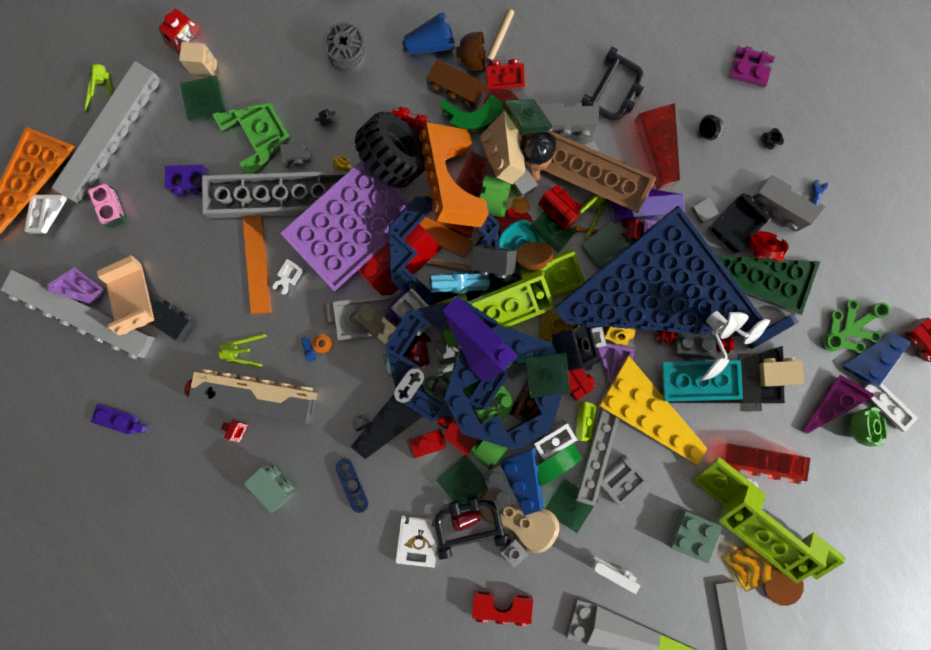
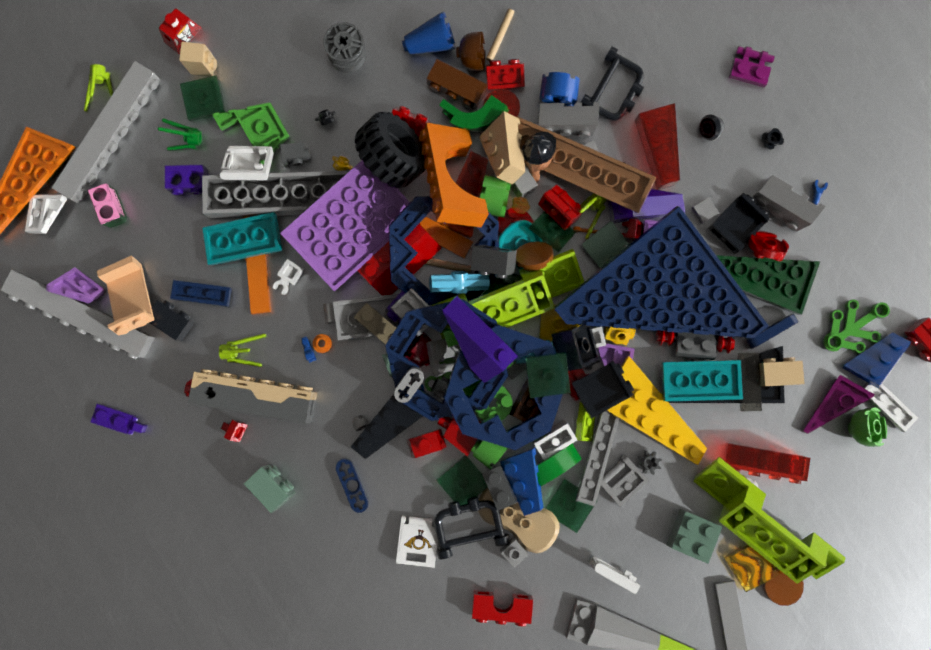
(191, 136): none -> green plant
(201, 293): none -> dark blue plate
(242, 238): none -> teal plate
(245, 164): none -> white container
(465, 520): dark red cone -> none
(526, 115): clear green plate -> none
(559, 88): none -> blue brick
(603, 389): none -> black panel
(654, 460): none -> dark grey gear
(726, 328): white plant -> none

